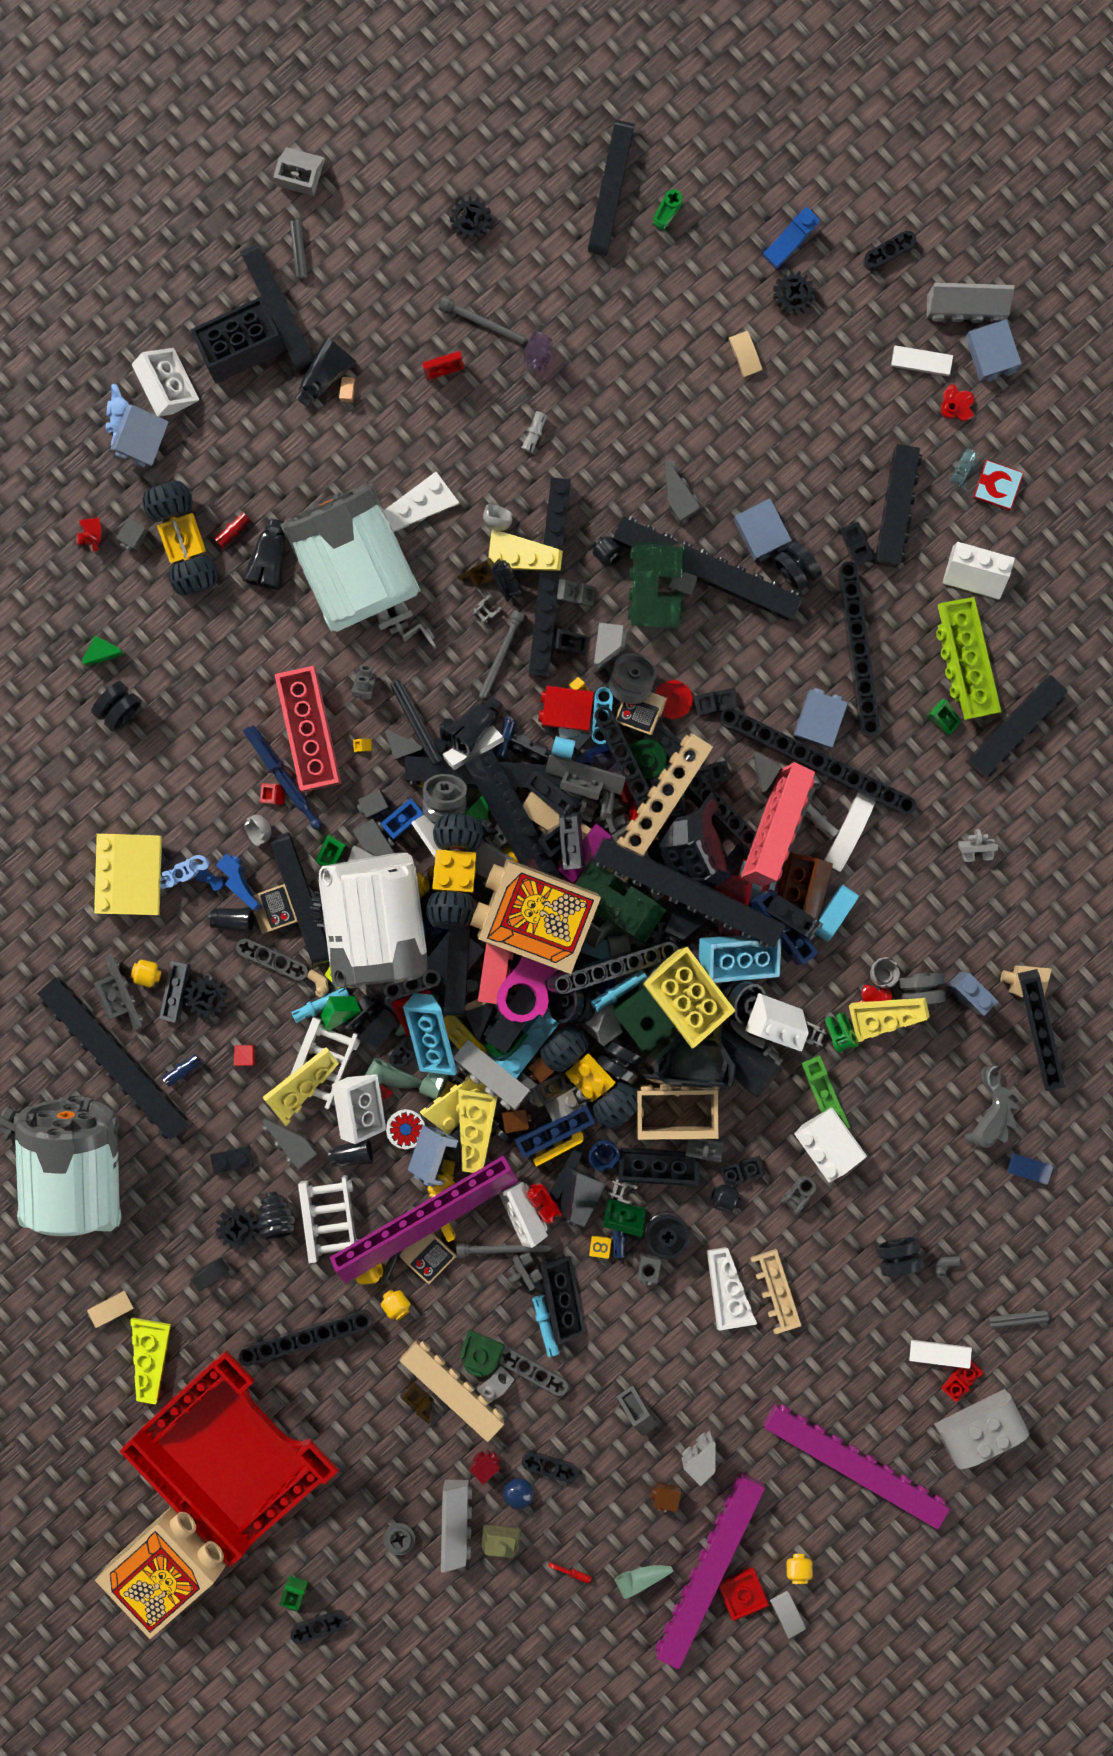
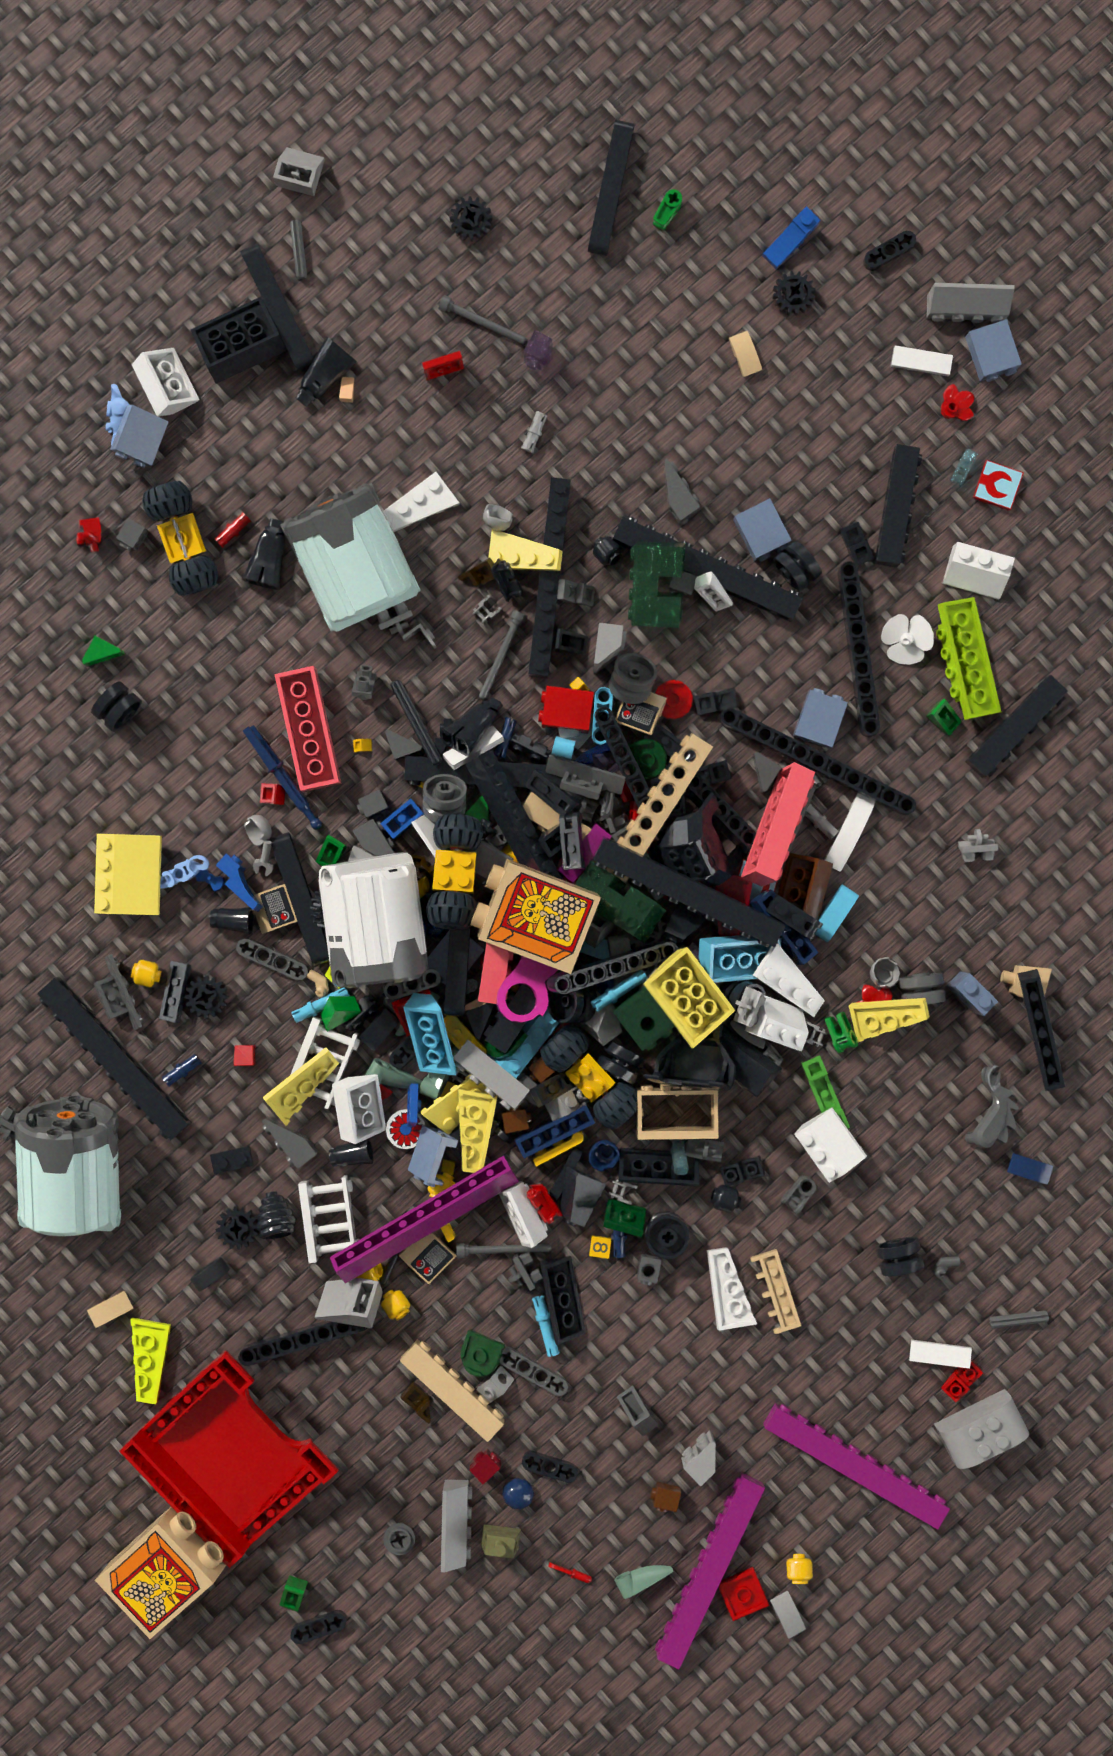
(264, 860): none -> light grey bar
(350, 1302): none -> light grey slope
(413, 1105): none -> blue plate
(421, 866): none -> dark brown slope
(679, 1157): none -> clear light blue bar
(708, 581): none -> white slope
(749, 1007): none -> light grey hips
(786, 979): none -> white wing
(911, 642): none -> white piece

